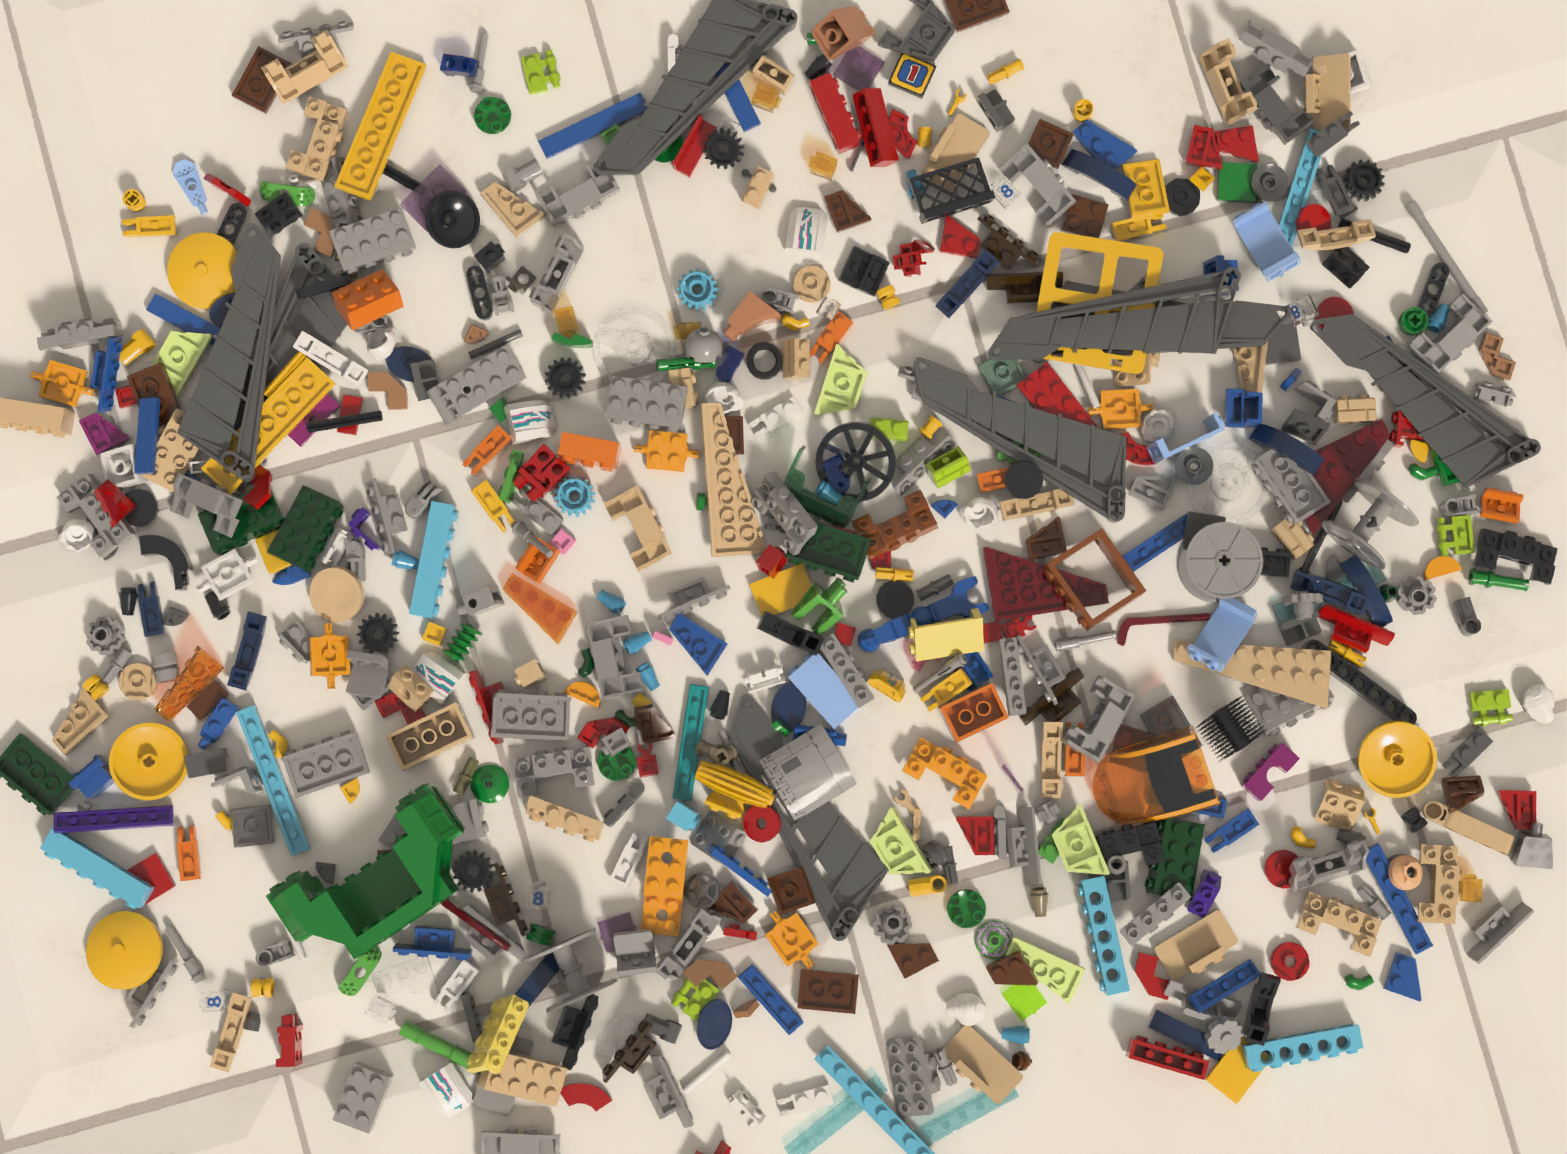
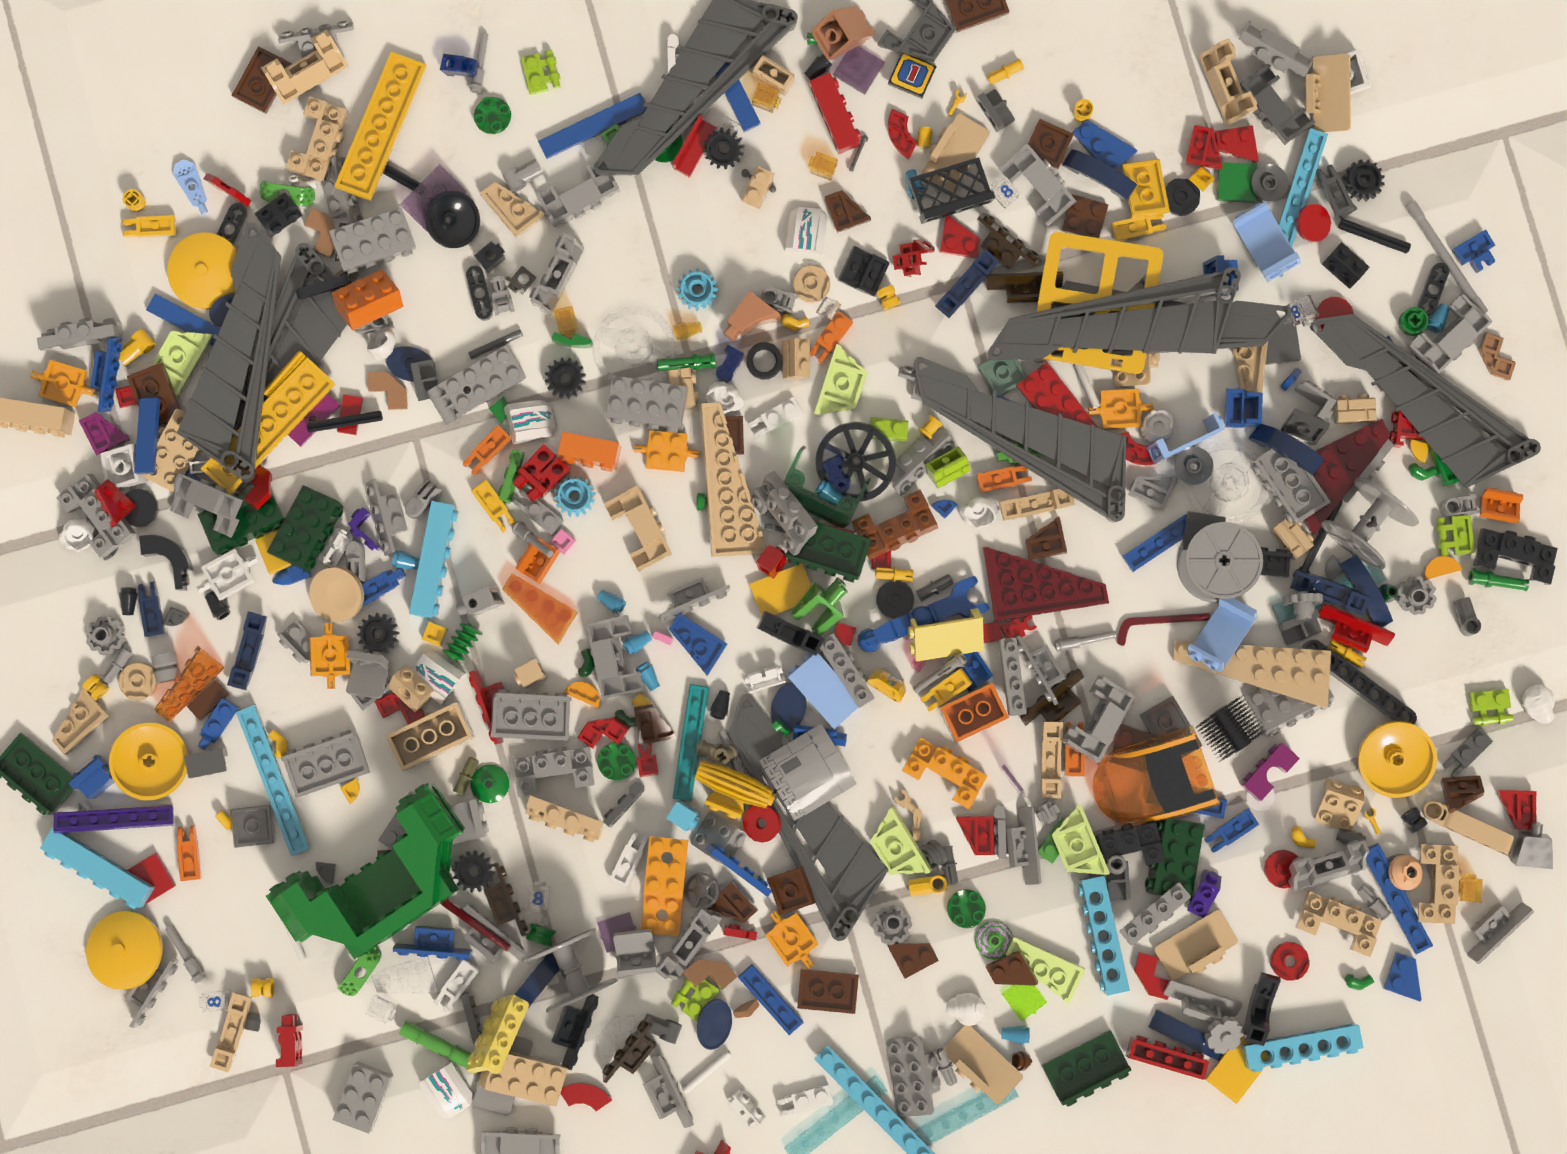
(251, 781): light grey bracket -> none
(278, 952): light grey piece -> none
(330, 358): white slope -> none
(381, 585): none -> blue hinge
(475, 334): medium nougat tile -> none
(615, 743): light grey bracket -> none
(703, 345): light grey cylinder -> none
(875, 127): red brick -> none
(1024, 479): black tile -> none
(1039, 901): dark tan cone -> none
(1086, 1068): none -> dark green bracket
(1118, 563): dark orange window -> none
(1224, 986): blue tile -> none
(1330, 135): dark grey hinge -> none
(1336, 238): tan slope -> none
(1475, 251): none -> blue plate
(1487, 390): light grey hinge -> none

